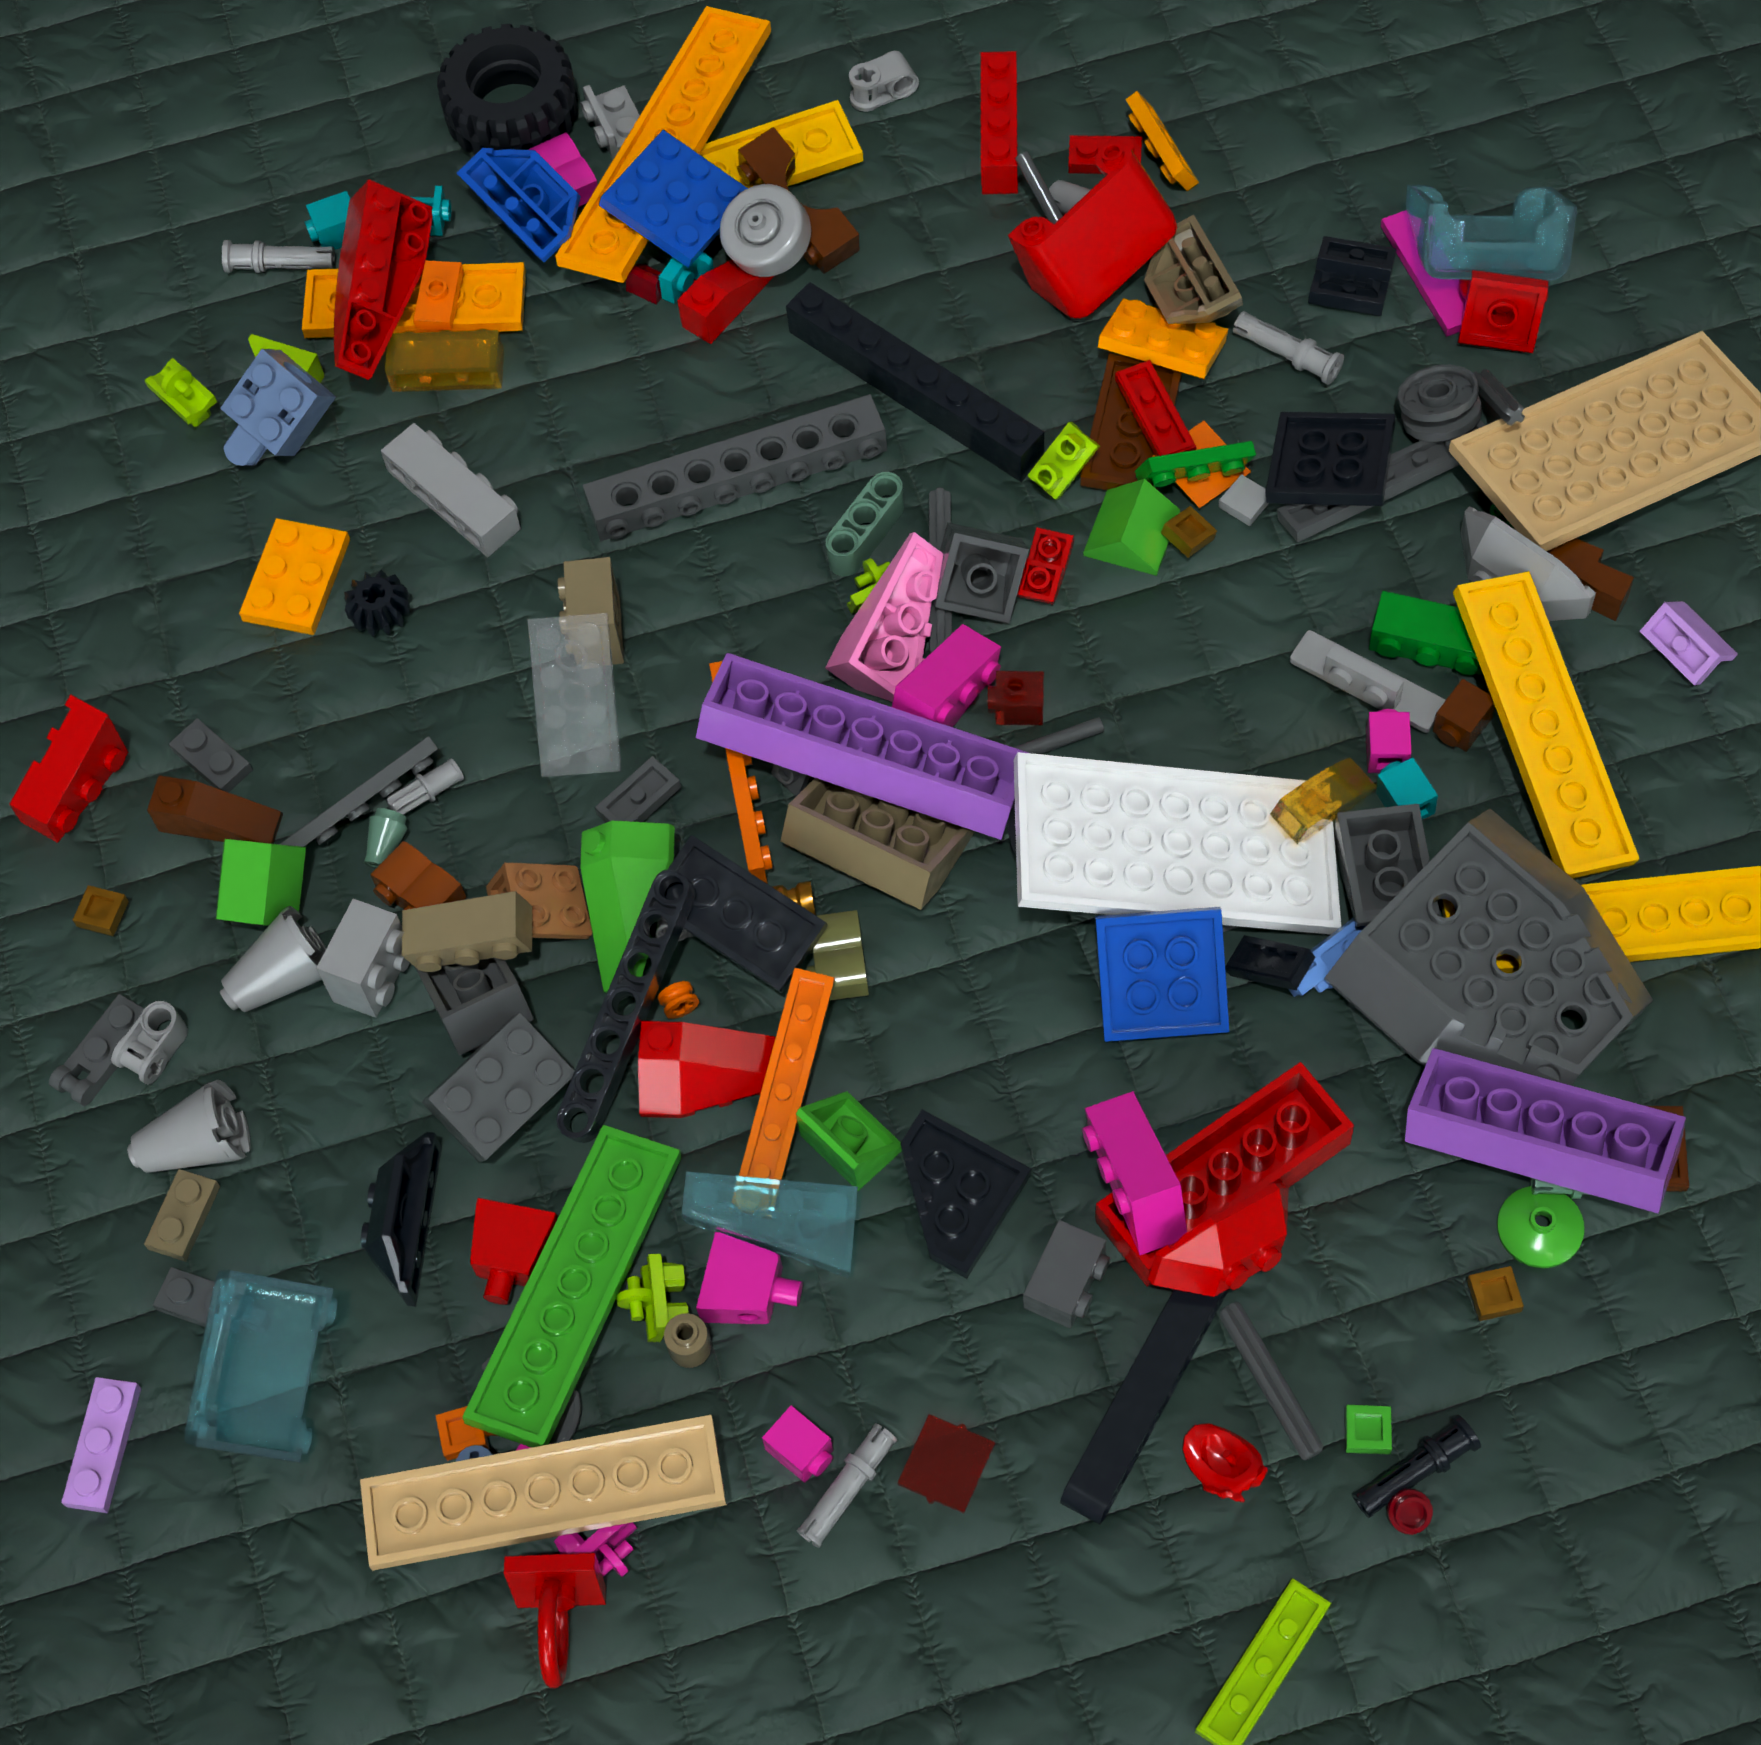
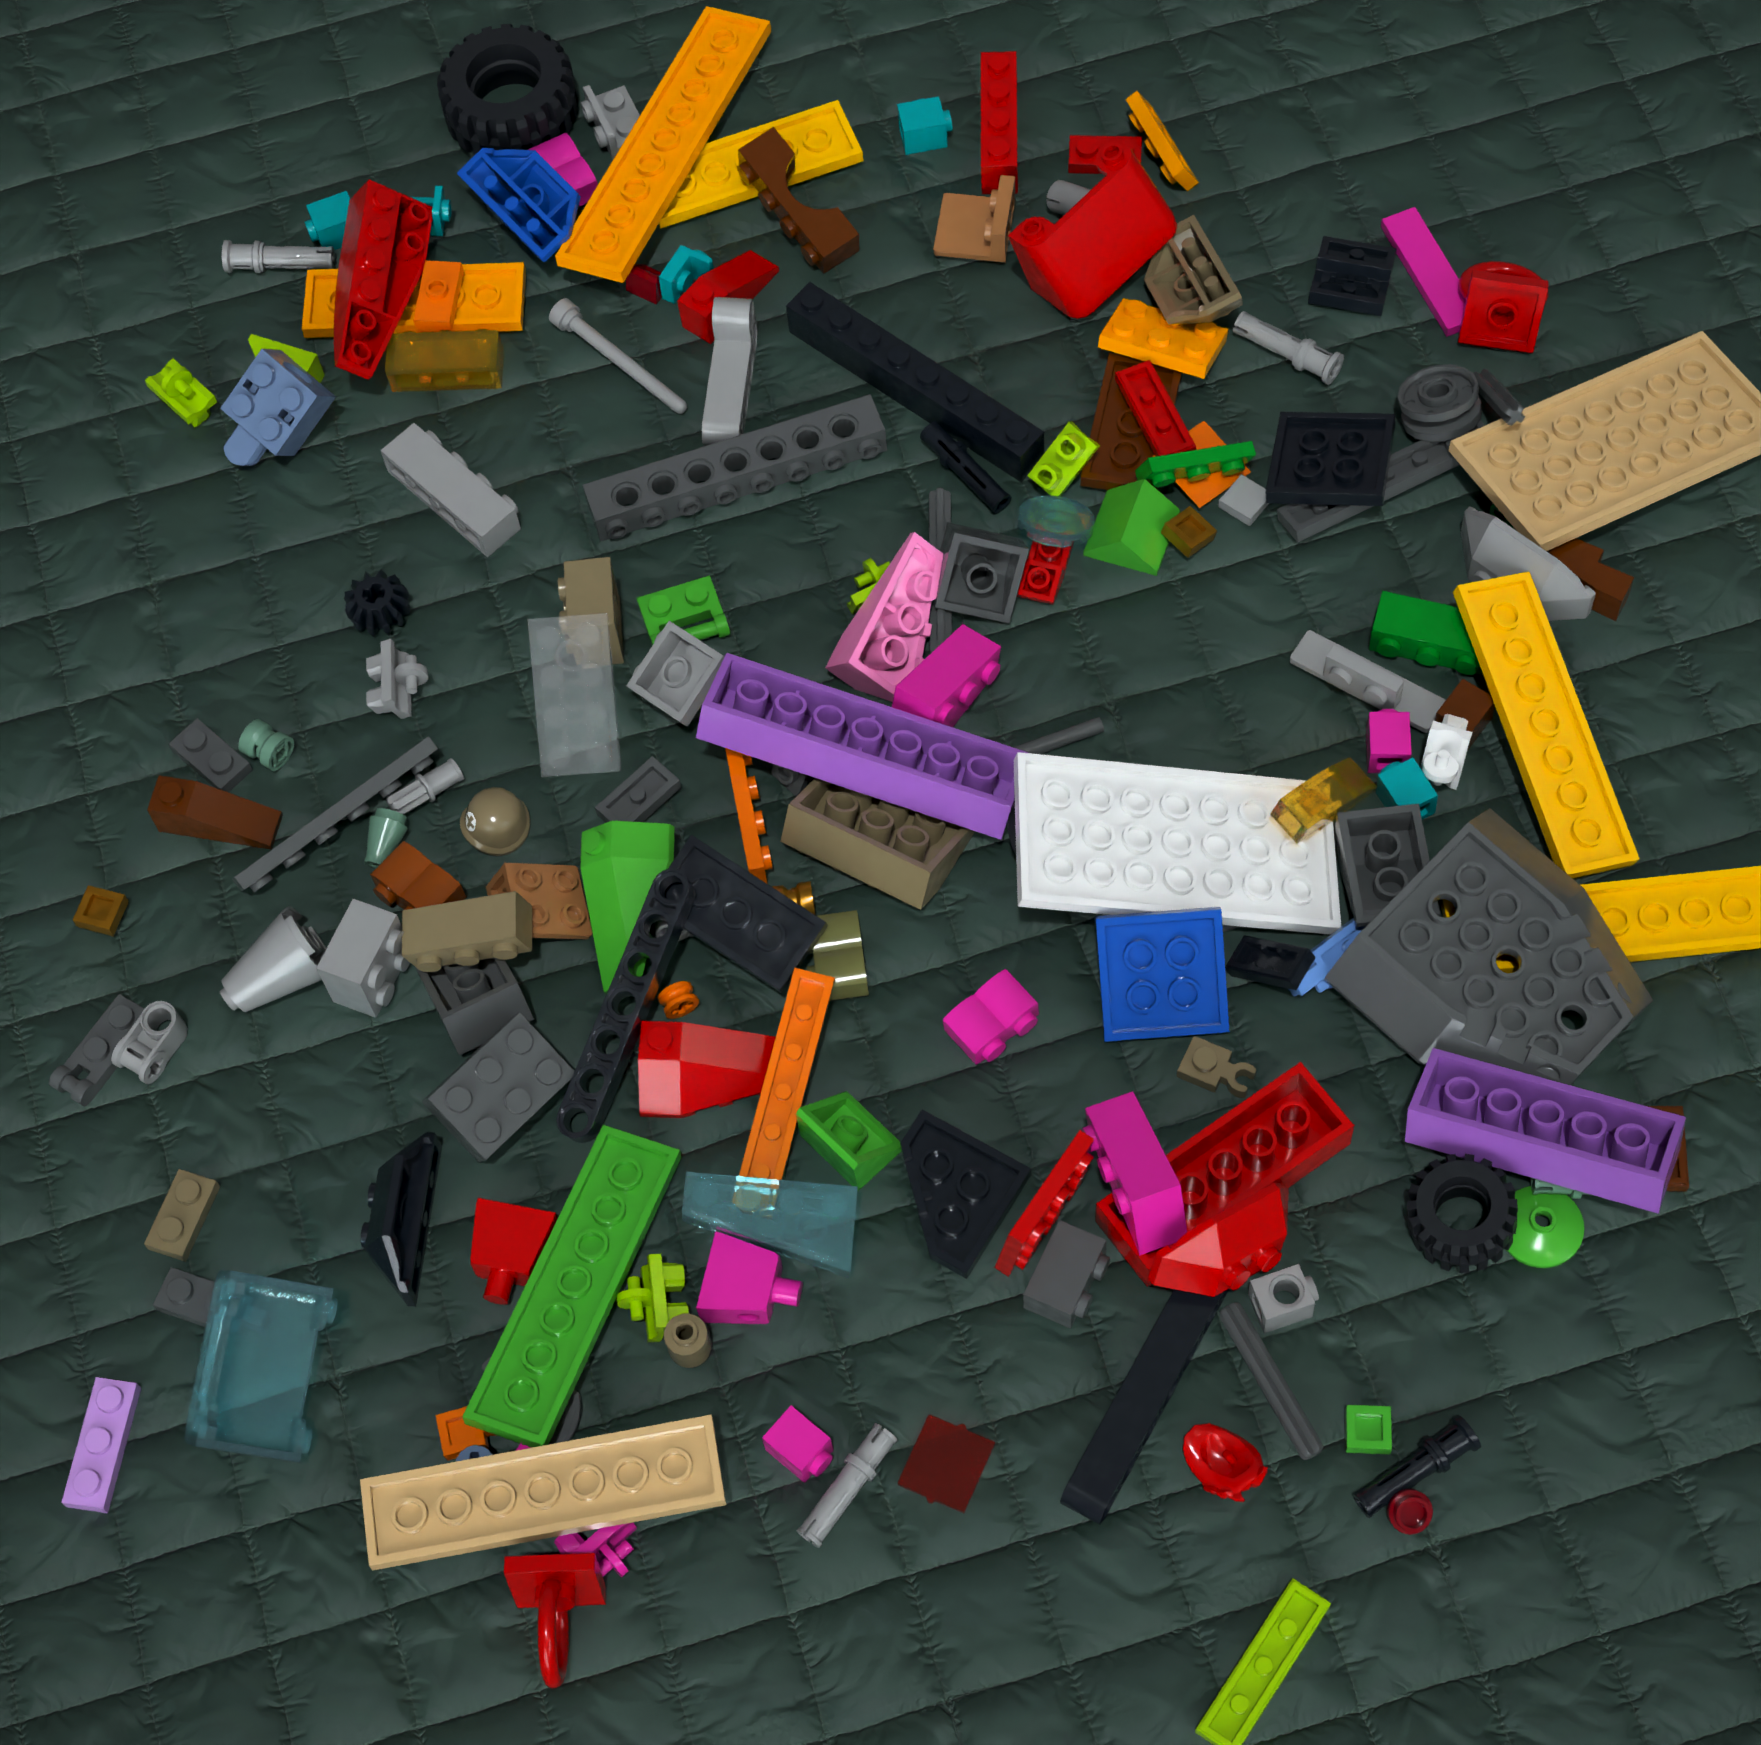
(71, 771): red wedge -> none
(193, 1133): light grey cone -> none
(259, 881): bright green slope -> none
(269, 747): none -> sand green wheel
(294, 576): light orange plate -> none
(398, 677): none -> light grey hips
(495, 822): none -> dark tan helmet
(567, 316): none -> light grey piece
(672, 198): blue plate -> none
(676, 673): none -> light grey plate
(684, 606): none -> bright green plate
(730, 369): none -> light grey beam
(765, 230): light grey wheel -> none
(866, 508): sand green beam -> none
(882, 78): light grey piece -> none
(923, 125): none -> teal brick
(938, 439): none -> black pin
(976, 224): none -> medium nougat bracket
(991, 1017): none -> dark pink brick
(1017, 697): clear red brick -> none
(1038, 187): dark grey bar -> none
(1046, 1205): none -> red plate
(1055, 520): none -> clear light blue tile
(1210, 1065): none -> dark tan plate
(1274, 1314): none -> light grey brick
(1446, 751): none -> white hips
(1469, 1180): none -> black tyre
(1495, 1293): pearl gold plate -> none
(1528, 244): clear light blue windscreen -> none
(1687, 641): lavender panel -> none

